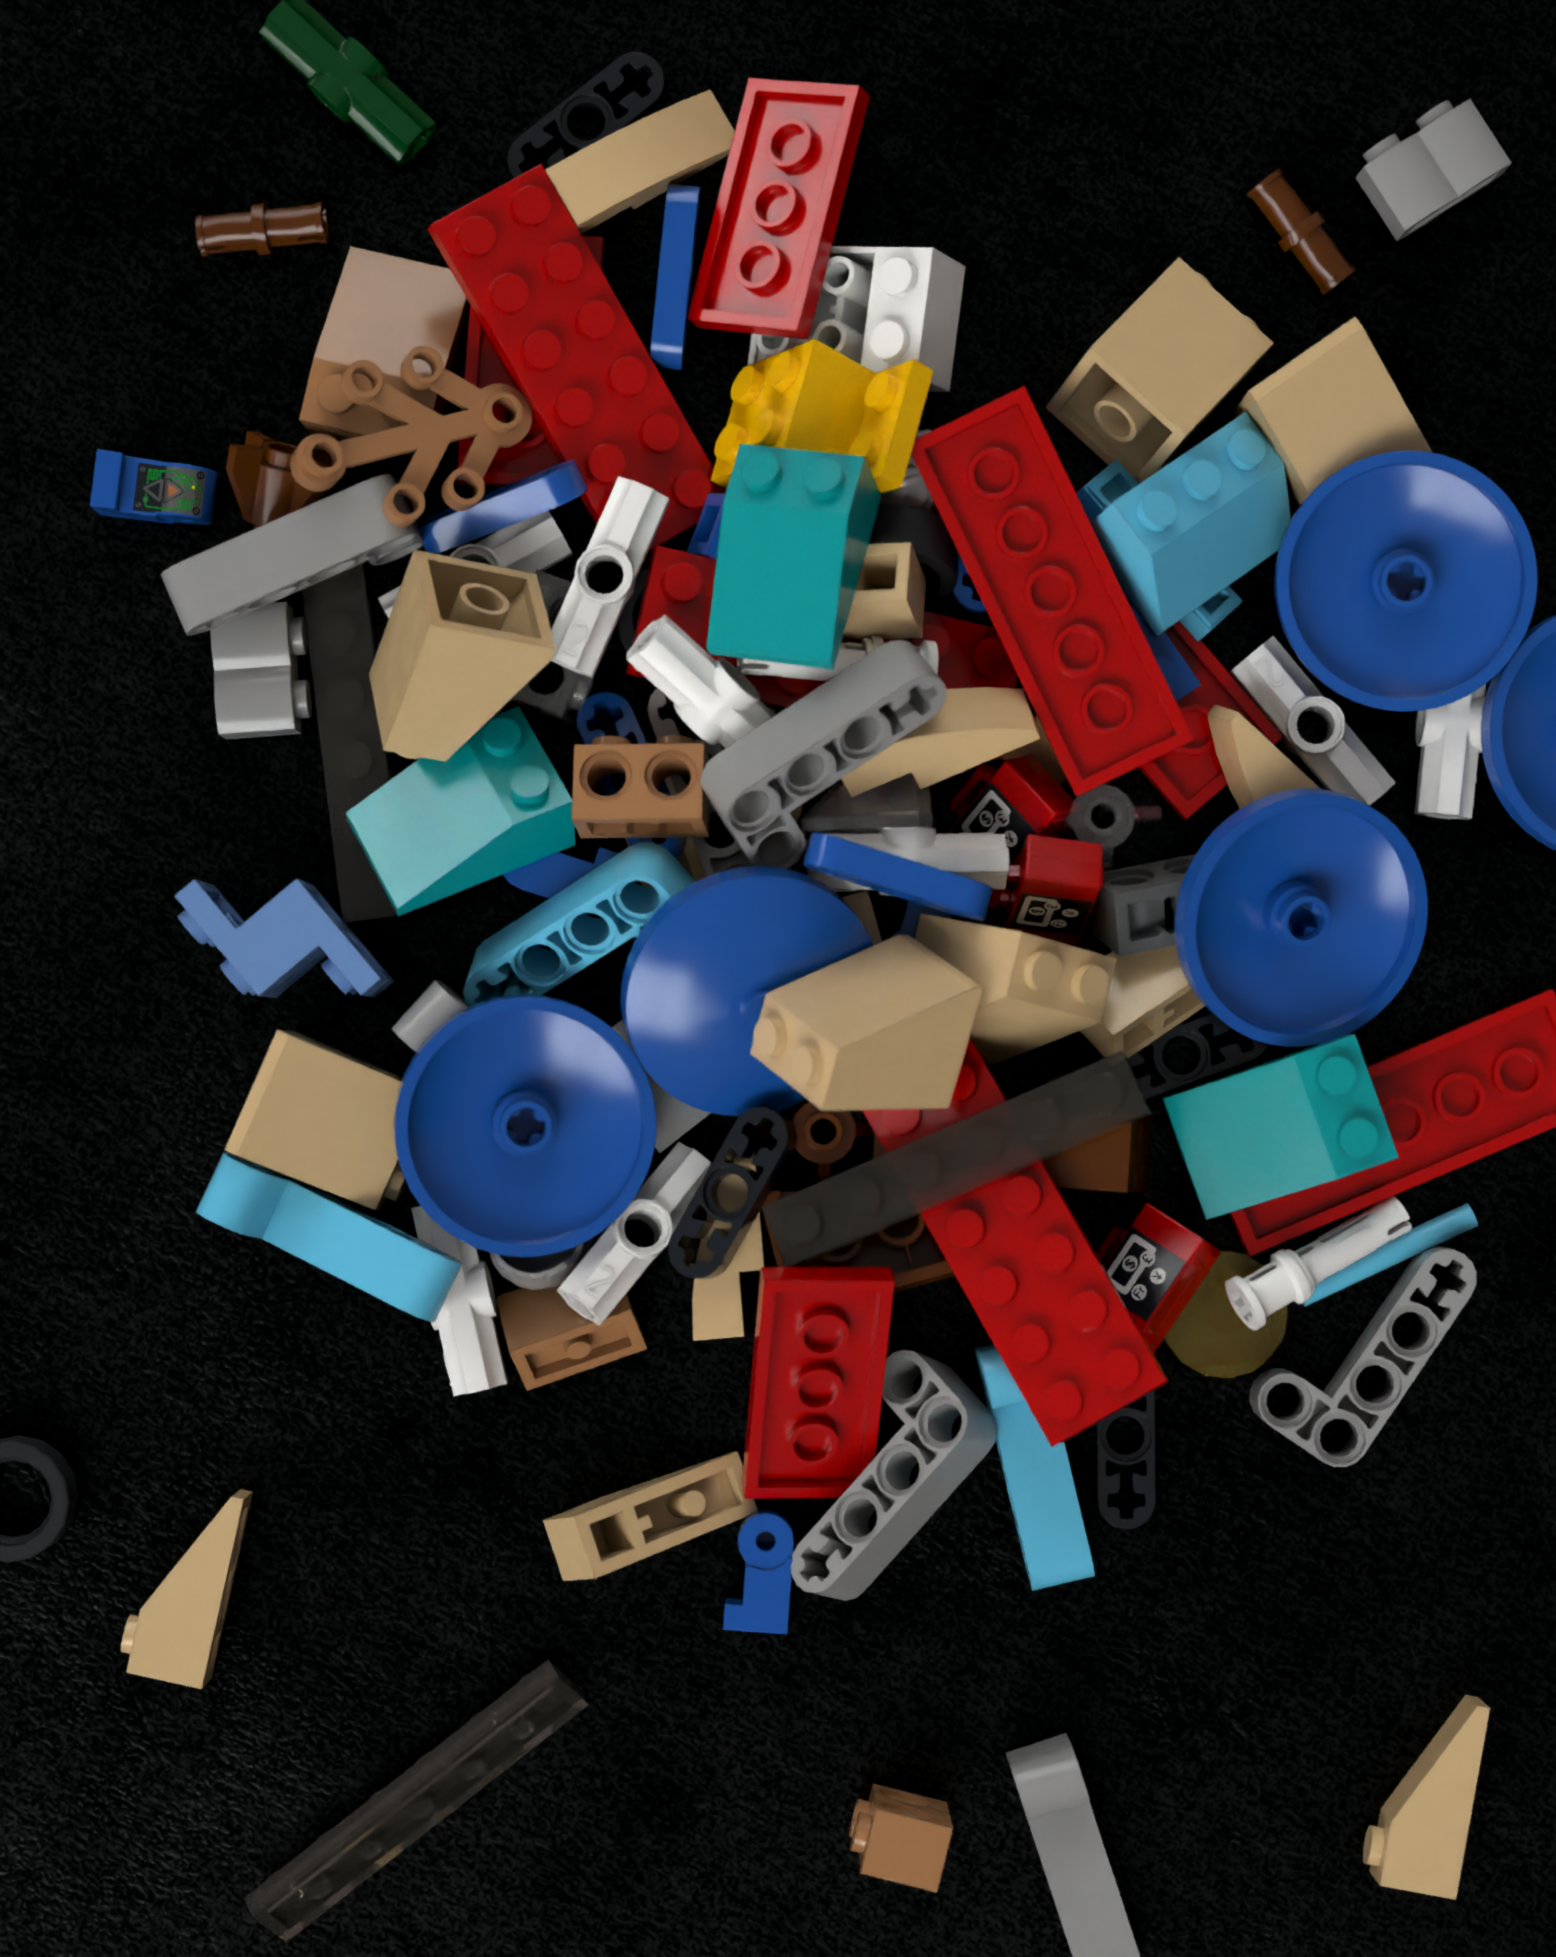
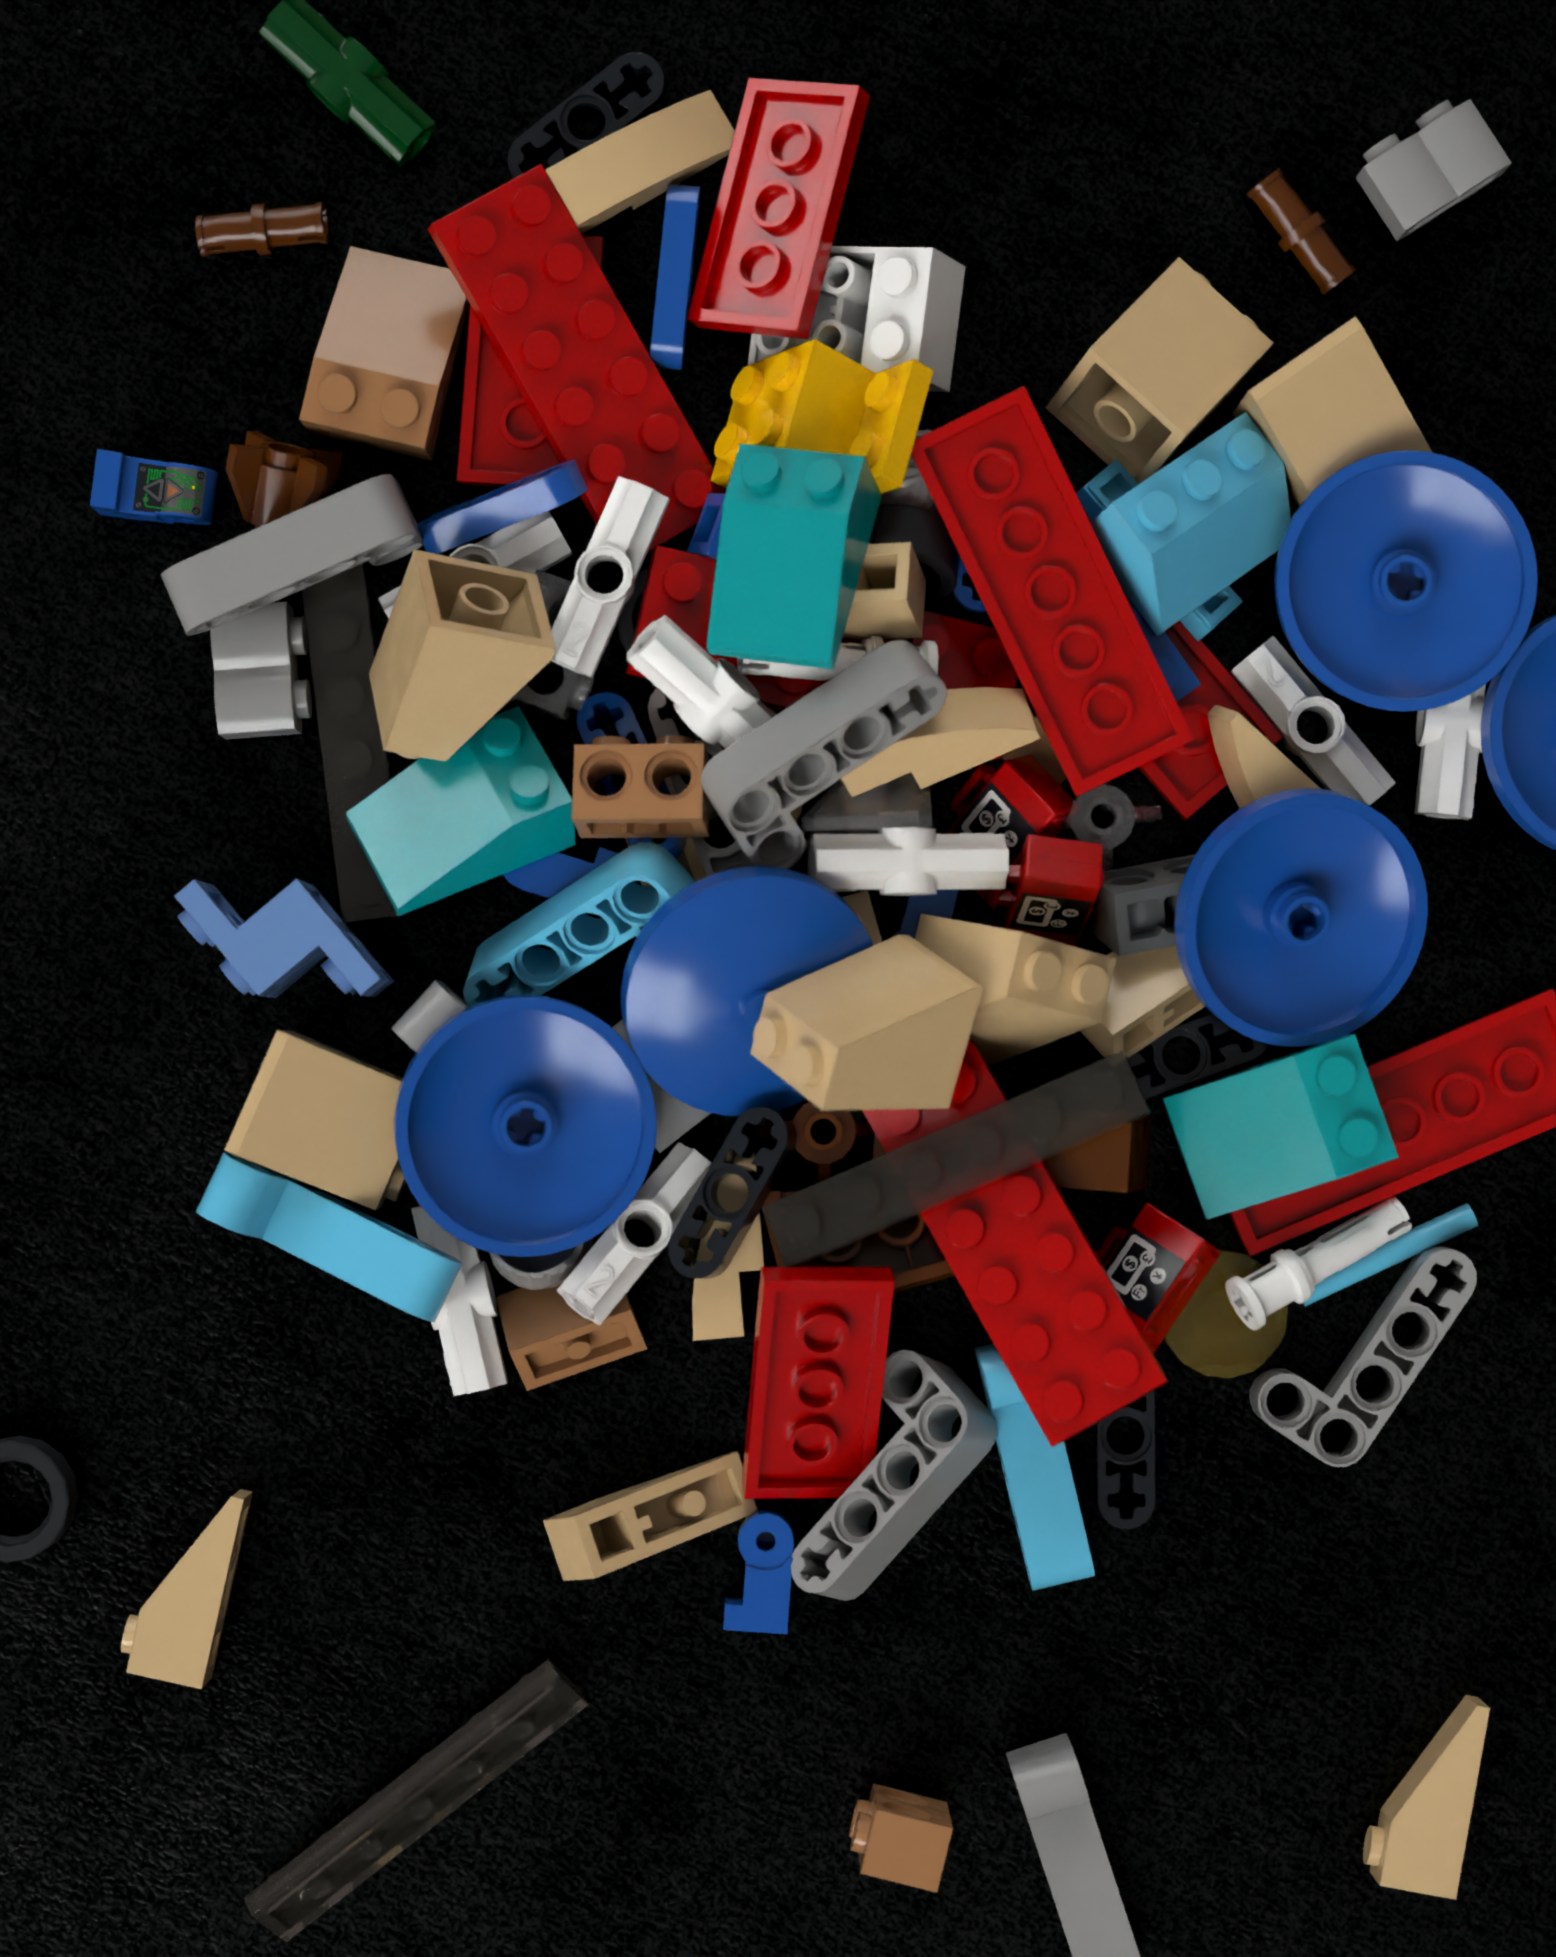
(421, 432): medium nougat plant -> none
(898, 876): blue beam -> none

